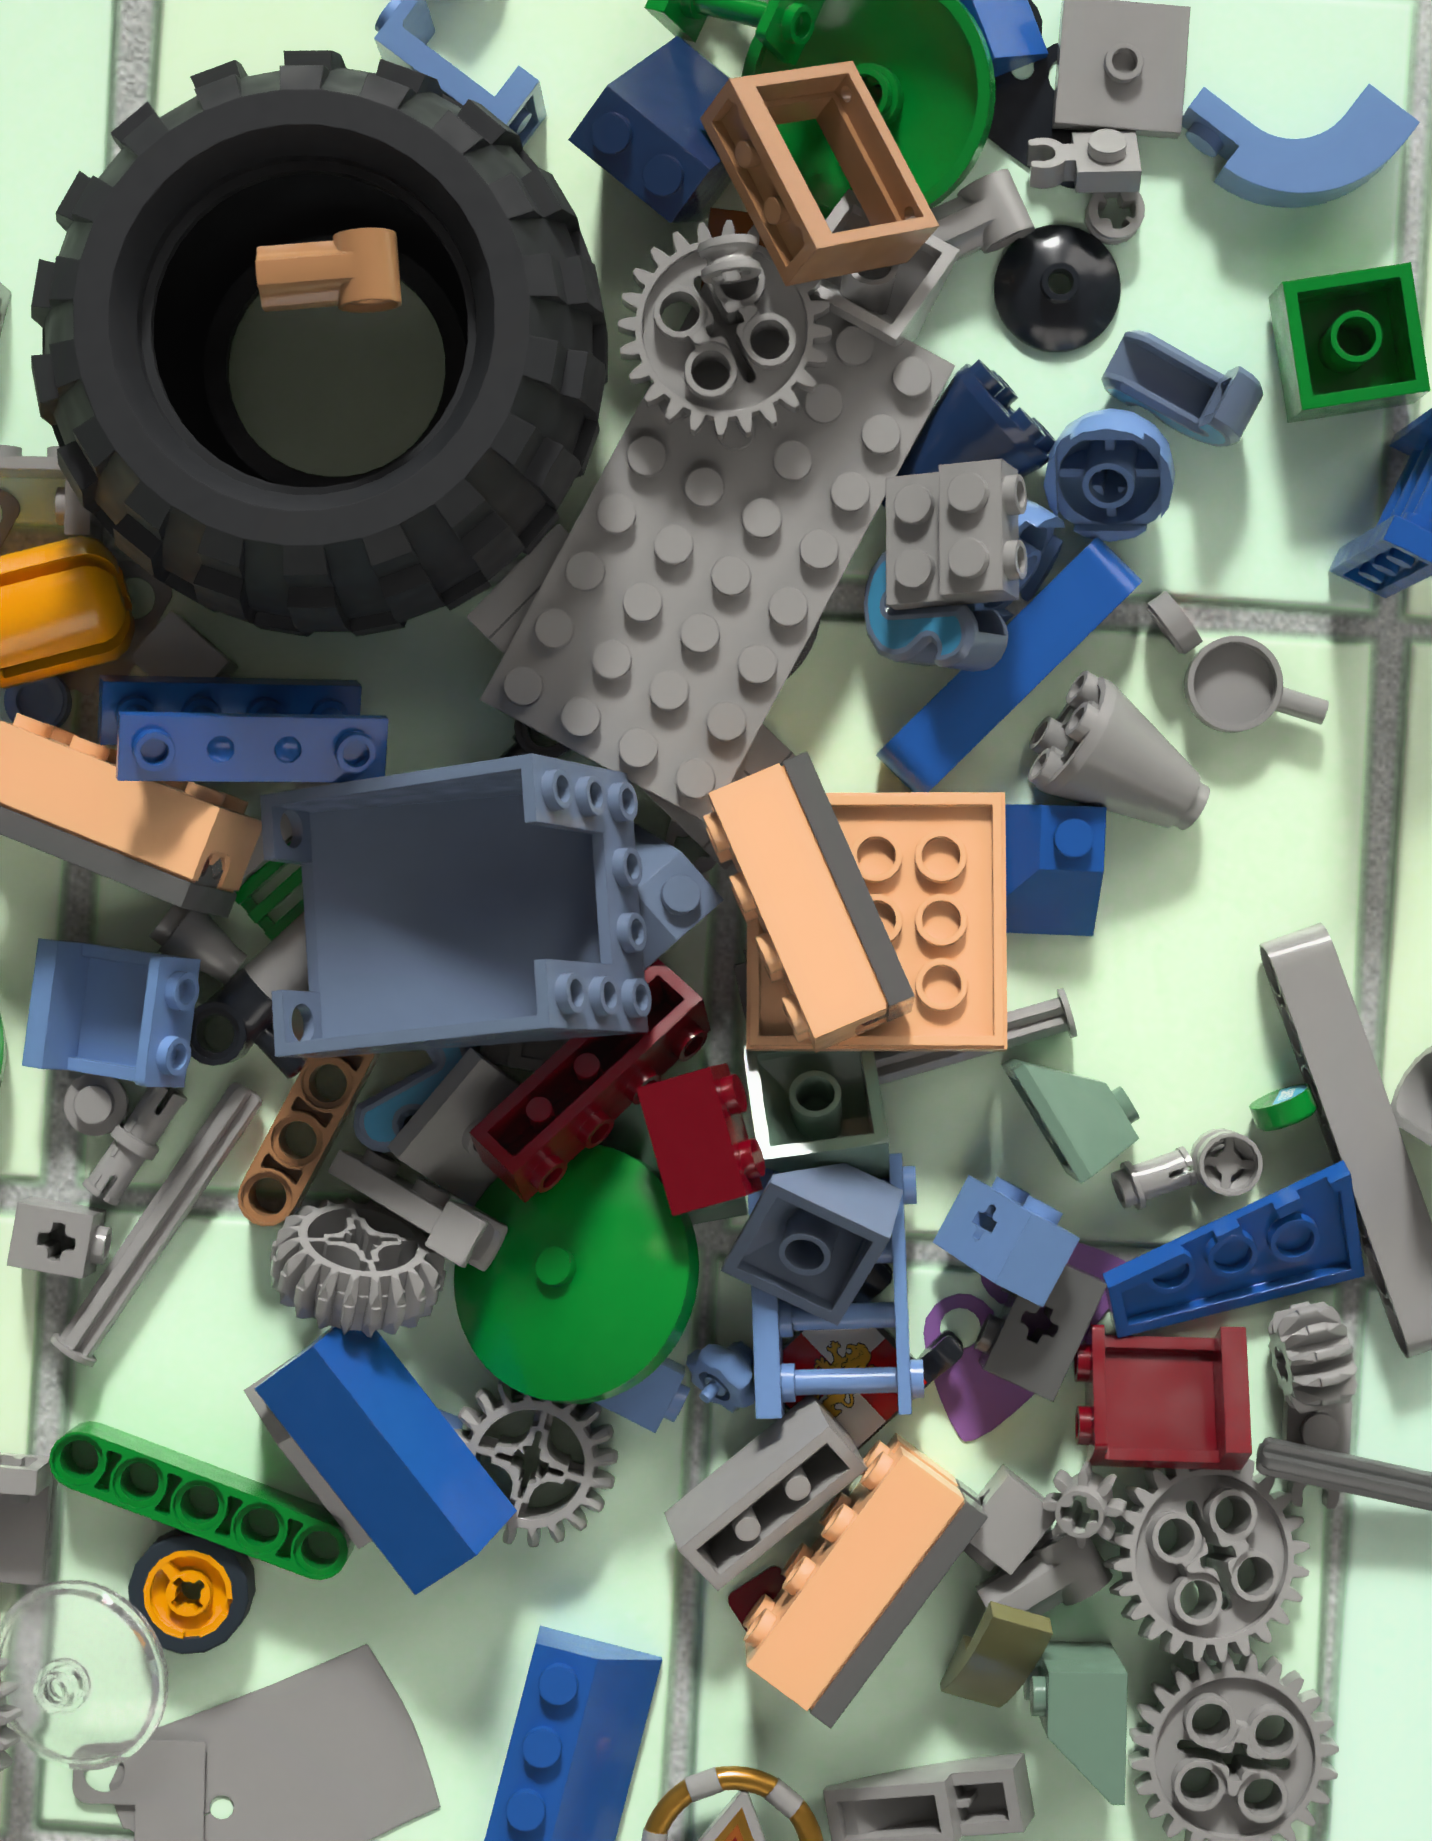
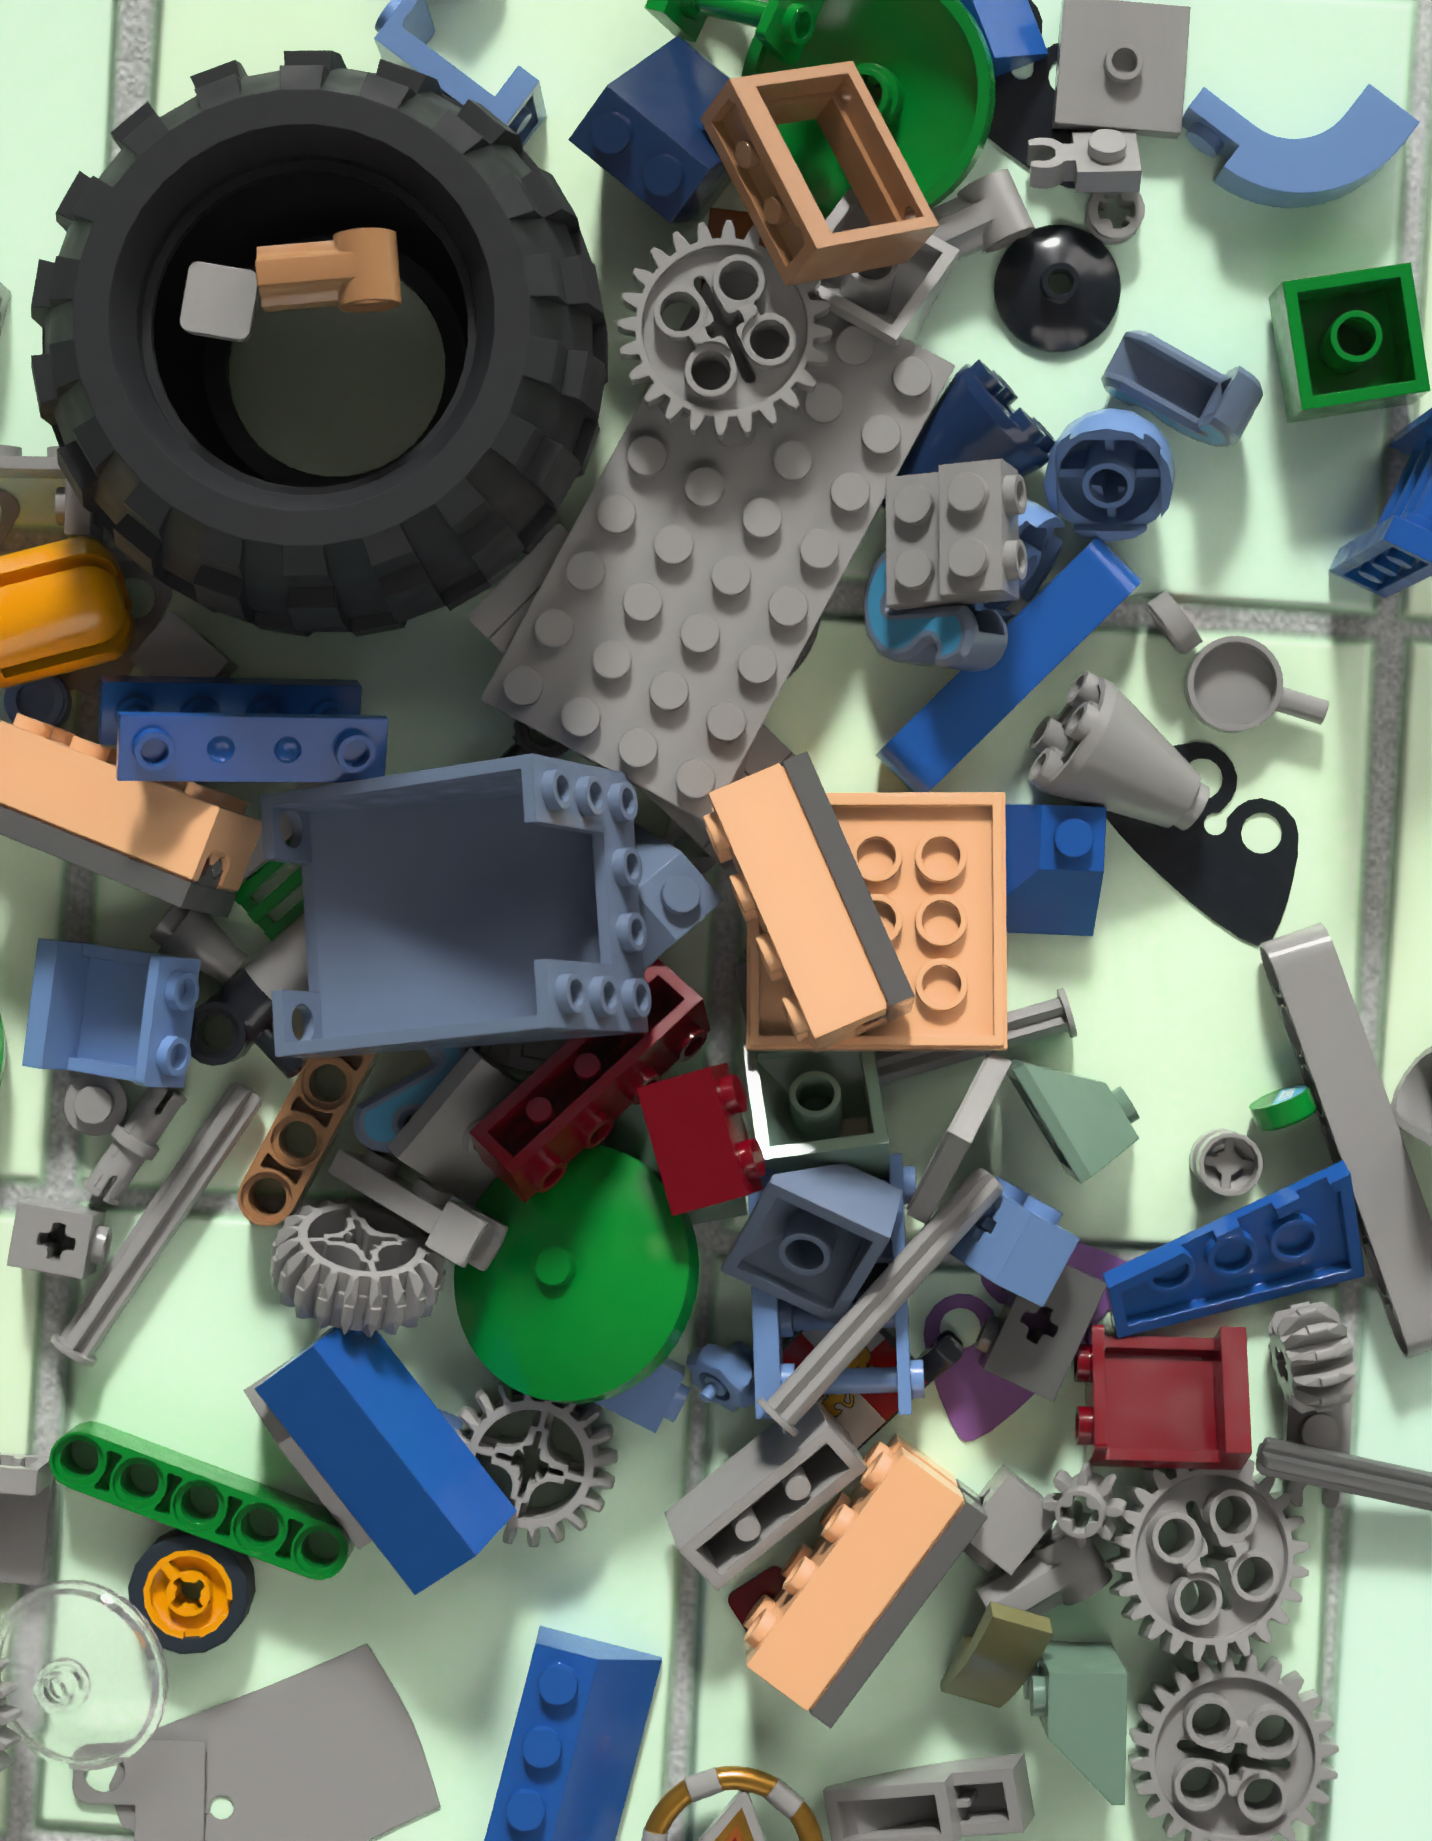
(219, 302): none -> light grey piece
(729, 259): light grey bush -> none
(882, 1300): none -> light grey axle
(958, 1137): none -> light grey tile
(1153, 1178): light grey pin -> none
(1218, 872): none -> black piece

